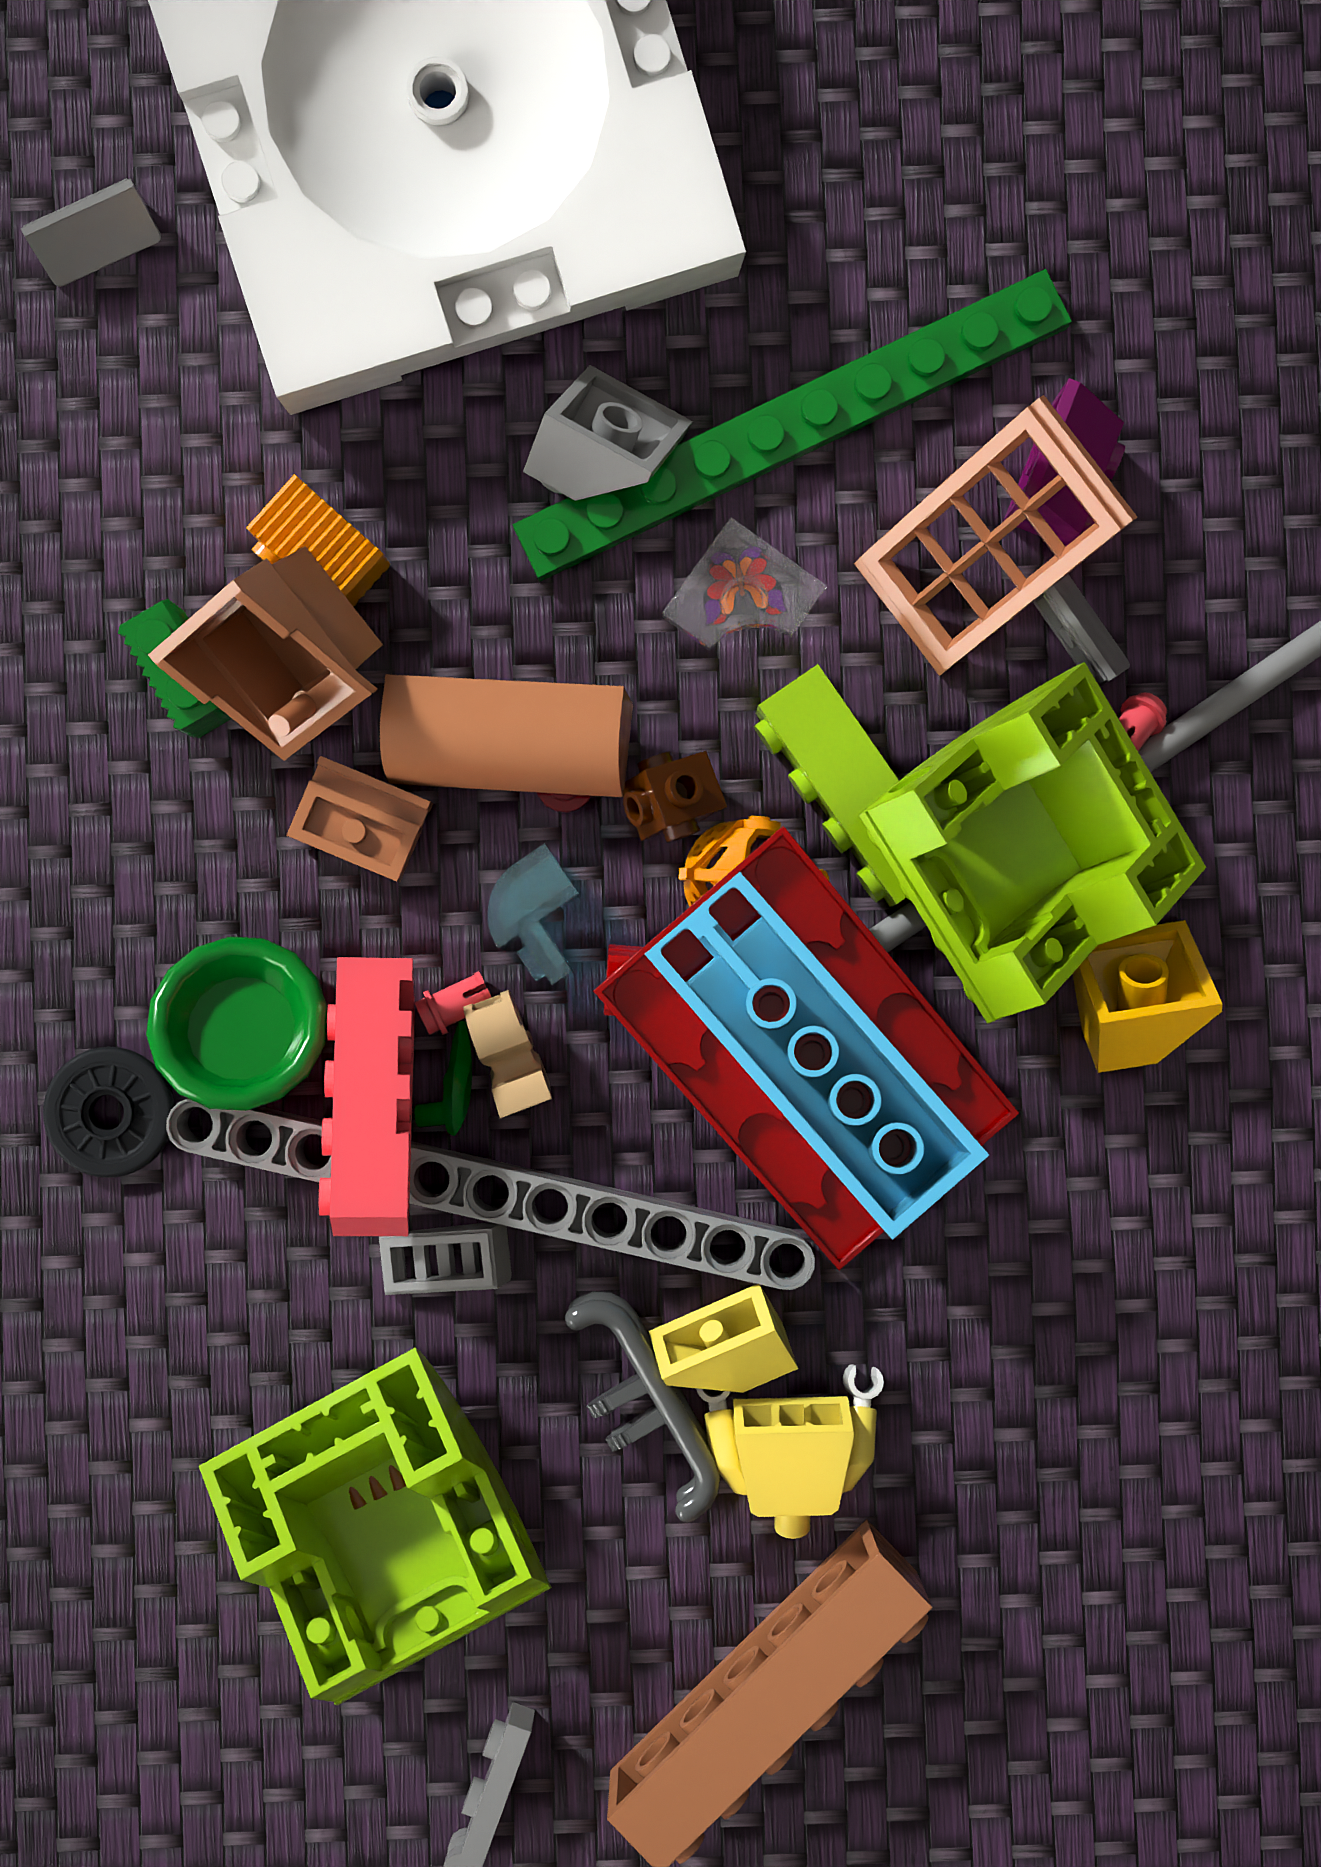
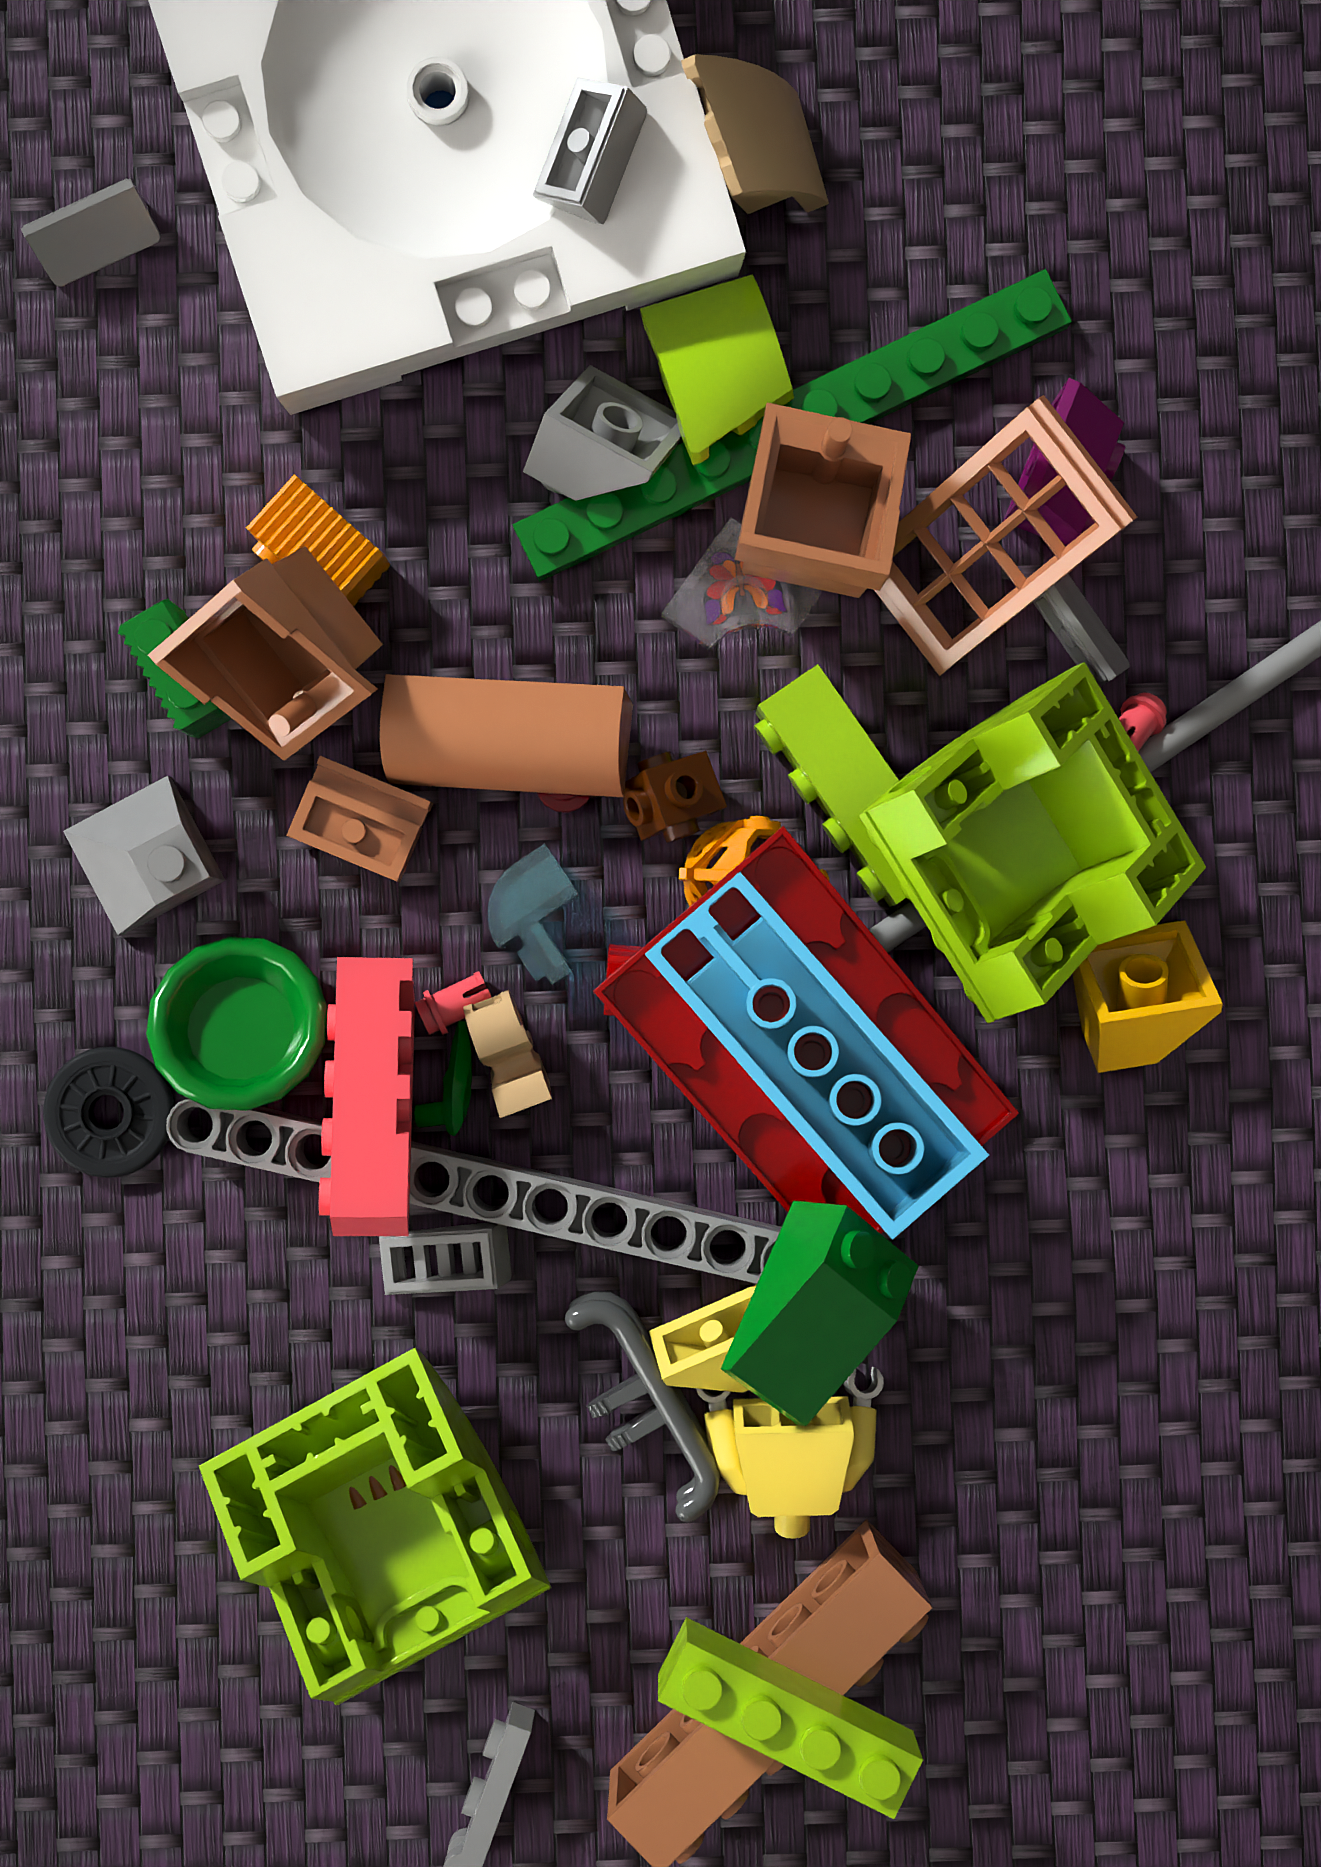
(144, 855): none -> light grey slope
(591, 149): none -> light grey slope
(717, 361): none -> lime slope
(757, 133): none -> tan slope
(789, 1718): none -> lime brick
(817, 1308): none -> green slope
(823, 502): none -> nougat piece

